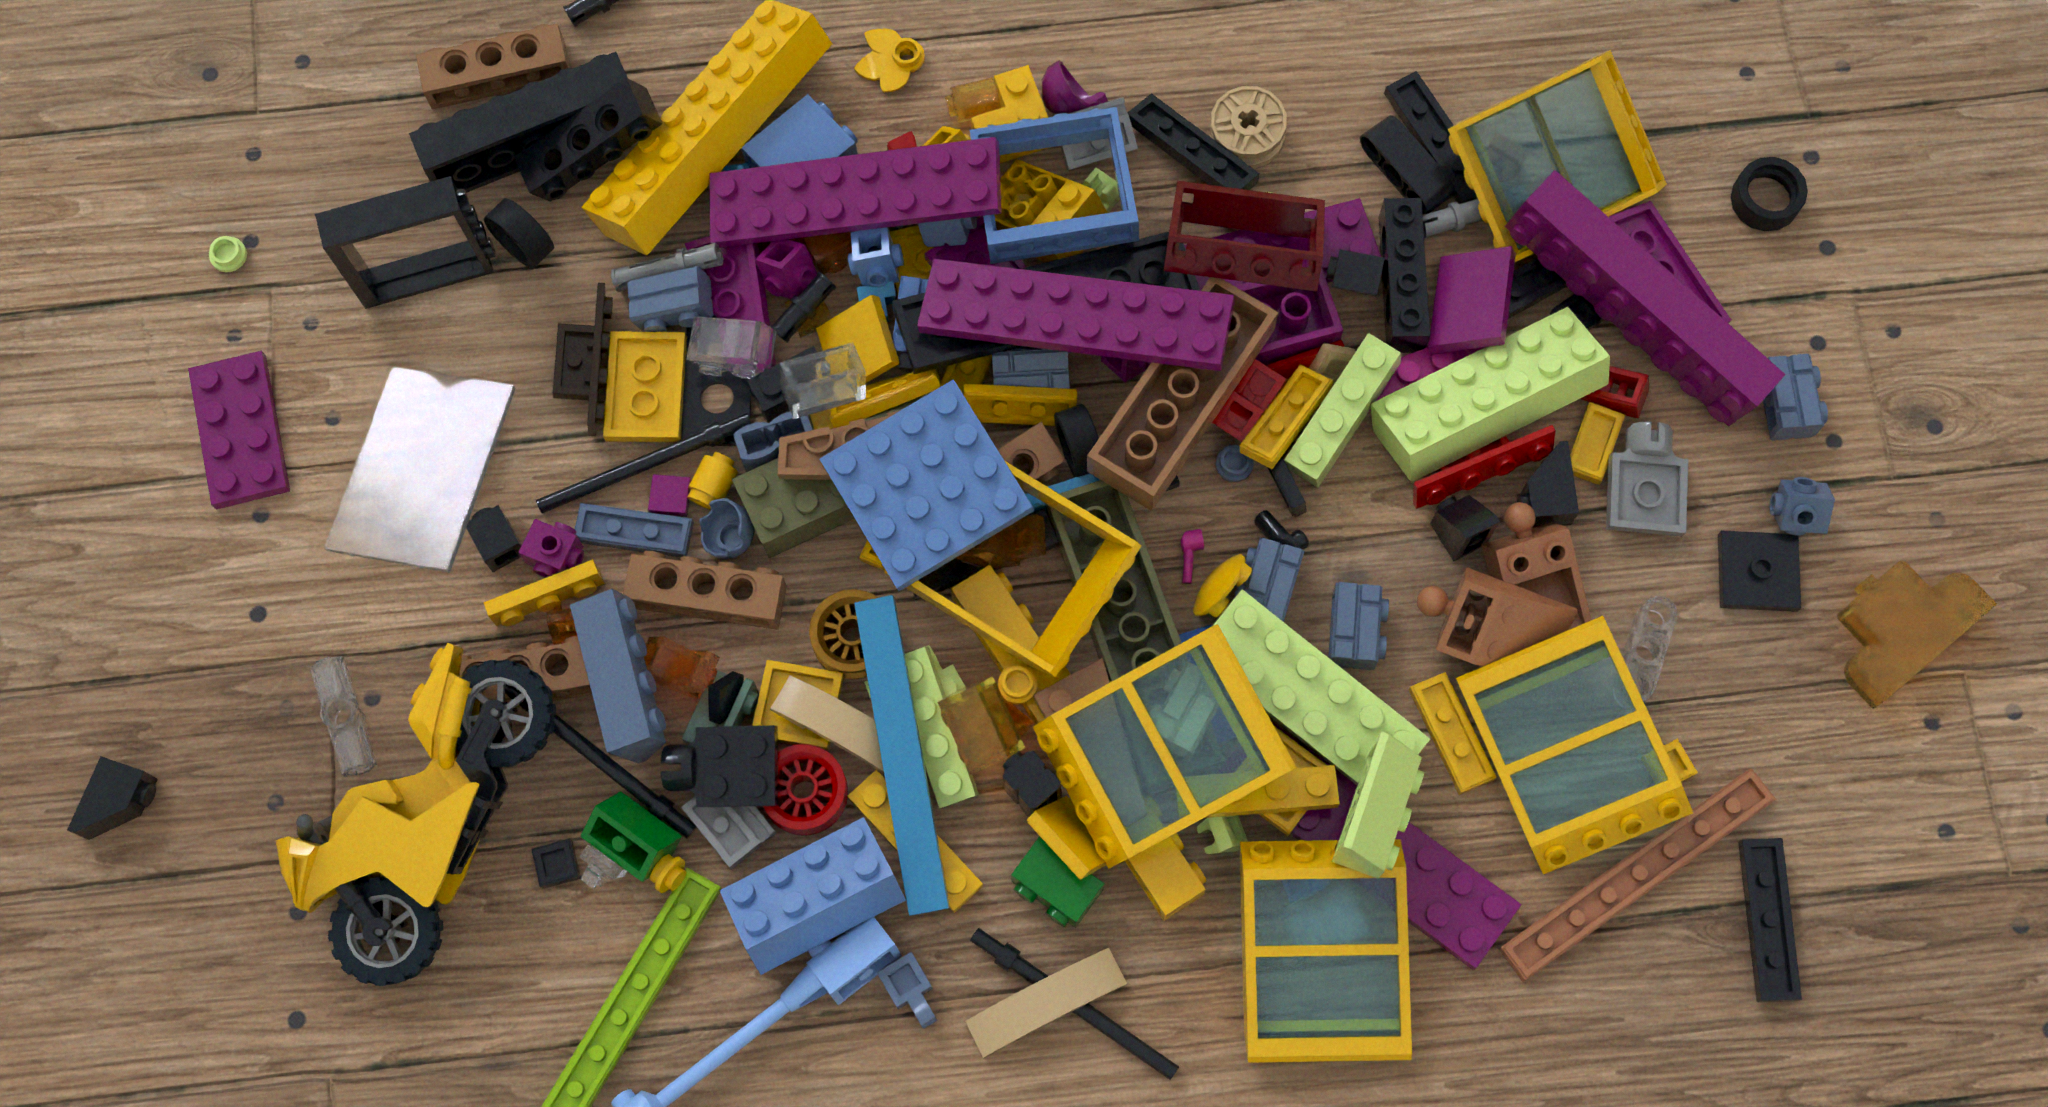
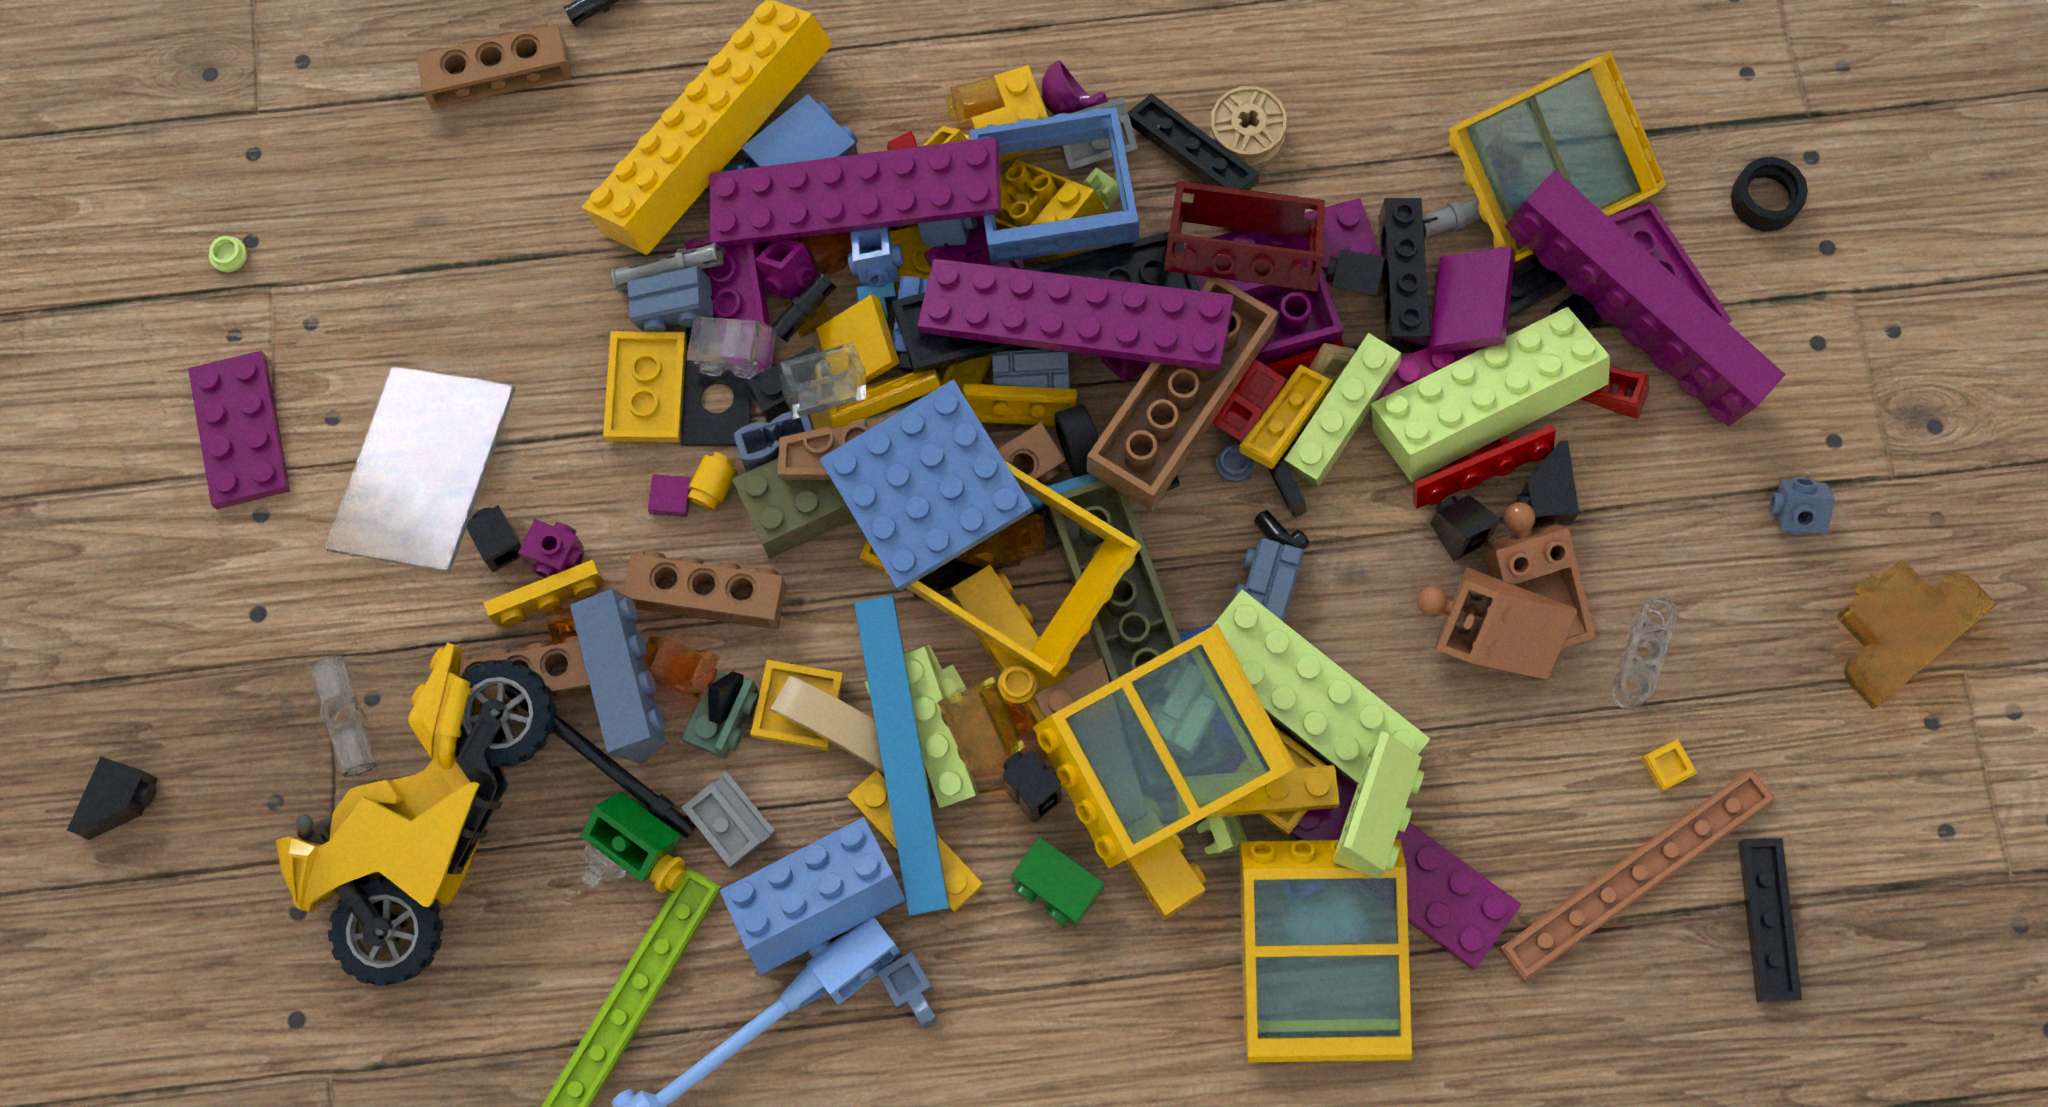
(396, 212): black window -> none
(481, 142): black brick -> none
(519, 233): black tyre -> none
(556, 863): black tile -> none
(579, 359): dark brown bracket -> none
(588, 140): black brick -> none
(633, 530): sand blue tile -> none
(712, 435): black bar -> none
(726, 529): sand blue hair -> none
(726, 766): black plate -> none
(820, 623): pearl gold wheel -> none
(837, 799): red wheel -> none
(885, 59): yellow plate -> none
(1008, 958): black bar -> none
(1045, 1002): tan slope -> none
(1067, 836): yellow tile -> none
(1190, 541): dark pink hand -> none
(1219, 584): yellow dish -> none
(1356, 625): sand blue brick -> none
(1407, 163): black beam -> none
(1430, 127): black plate -> none
(1452, 733): yellow tile -> none
(1574, 745): window -> none
(1595, 442): yellow tile -> none
(1647, 483): light grey plate -> none
(1759, 571): black plate -> none
(1794, 403): sand blue brick -> none

